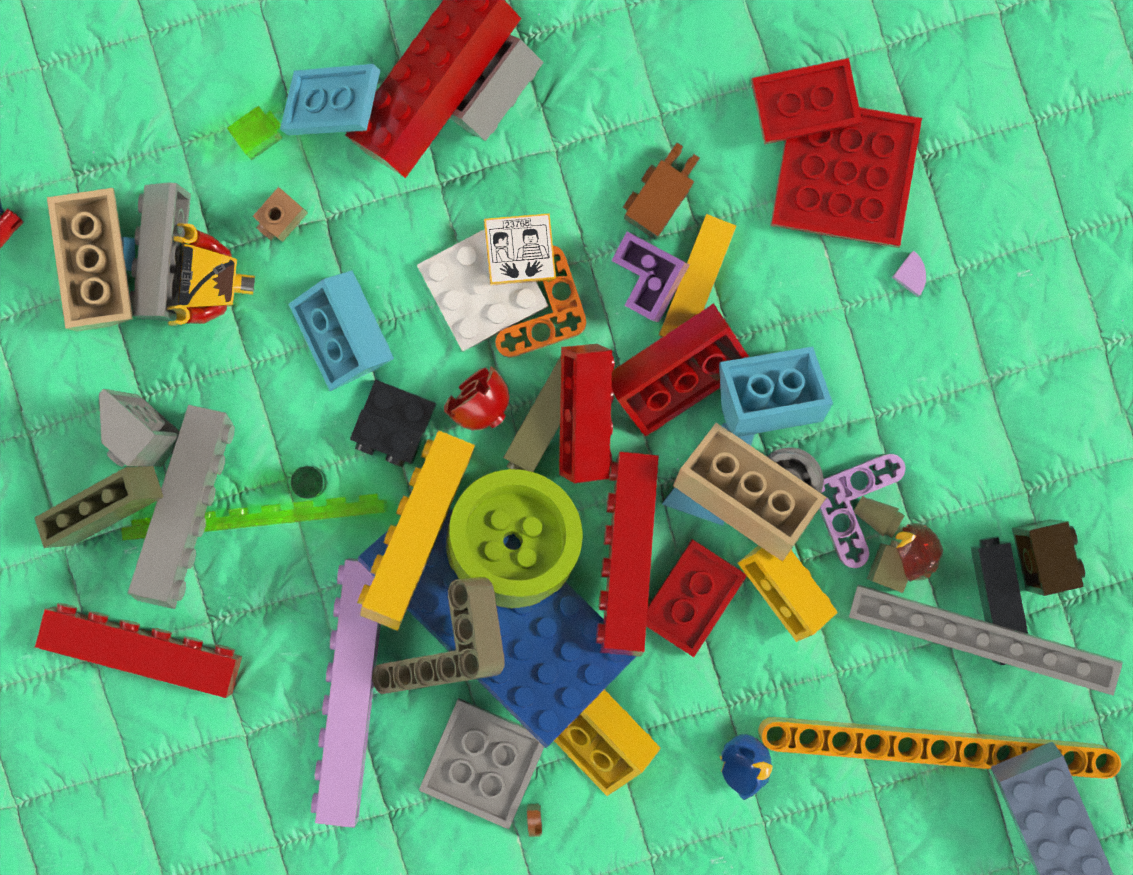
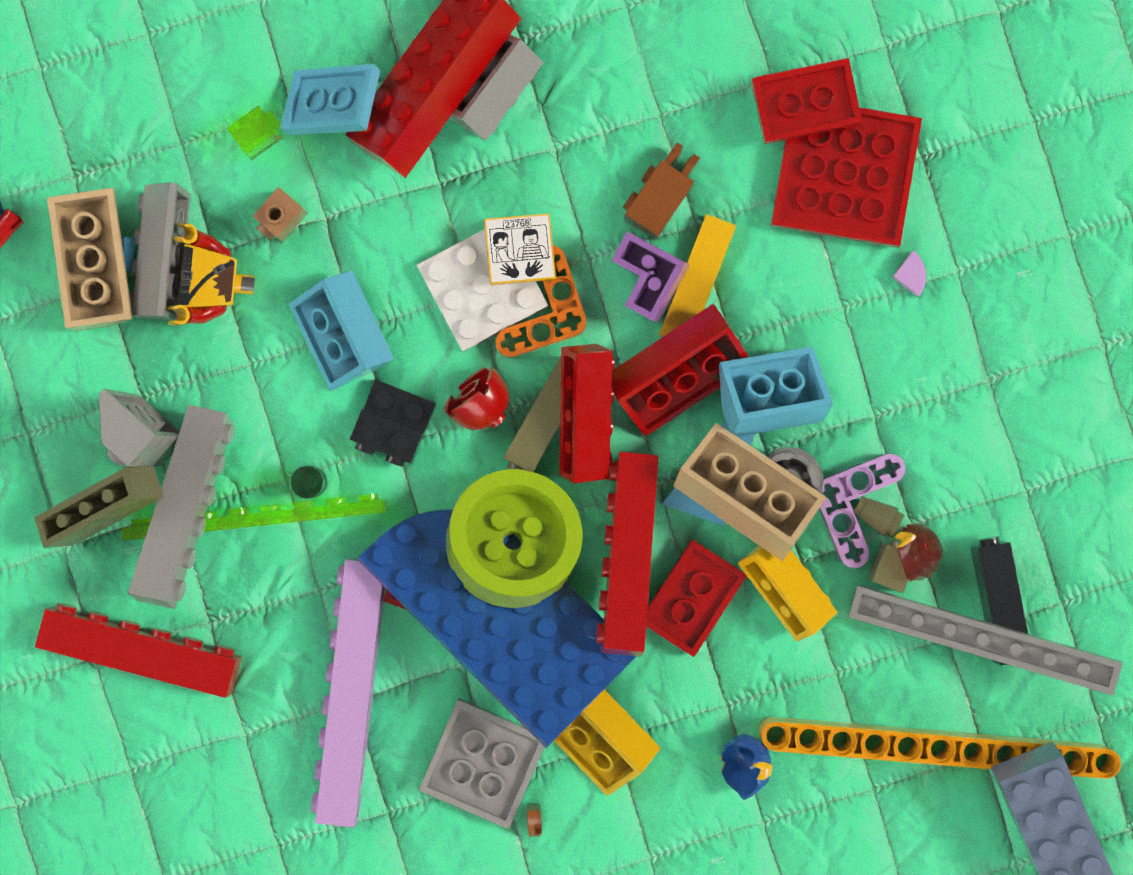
(416, 531): yellow brick -> none
(476, 643): dark tan beam -> none
(1049, 557): dark brown brick -> none

